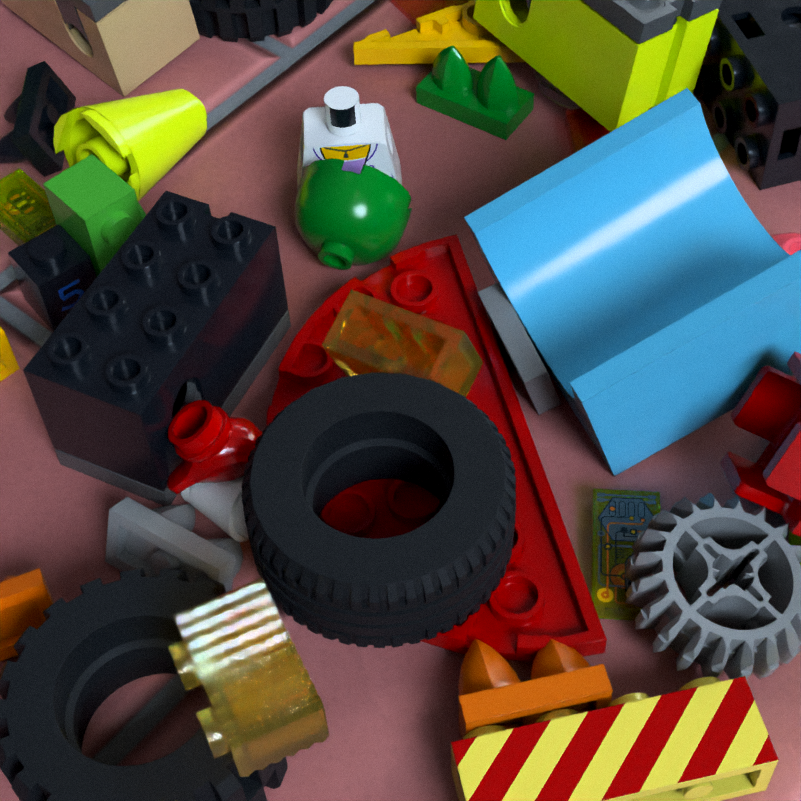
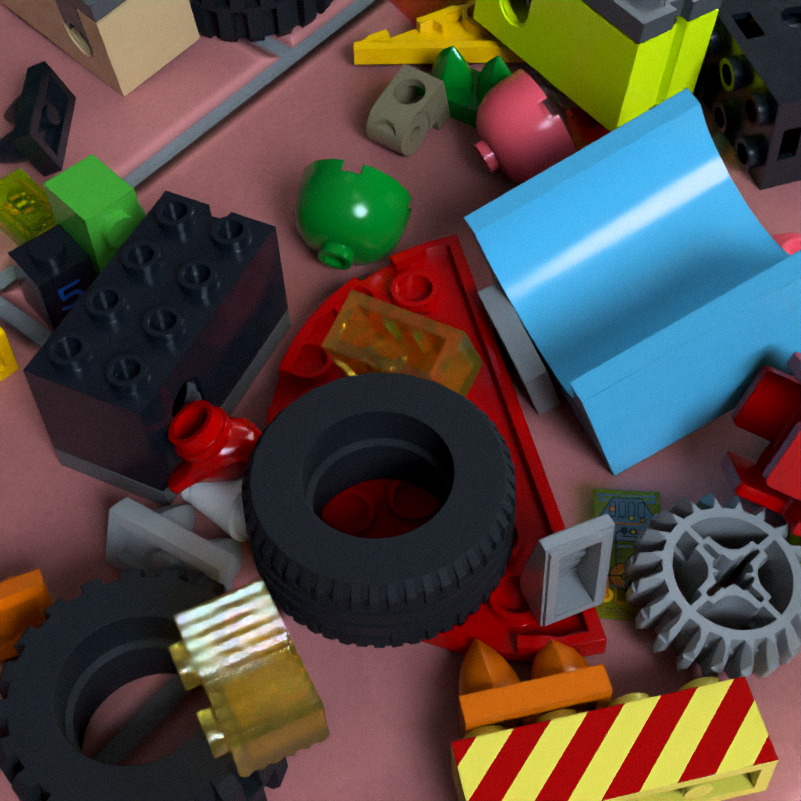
(134, 135): neon yellow cone -> none
(348, 133): white torso -> none
(404, 117): none -> dark tan leg
(519, 130): none -> coral cylinder
(568, 570): none -> light grey slope

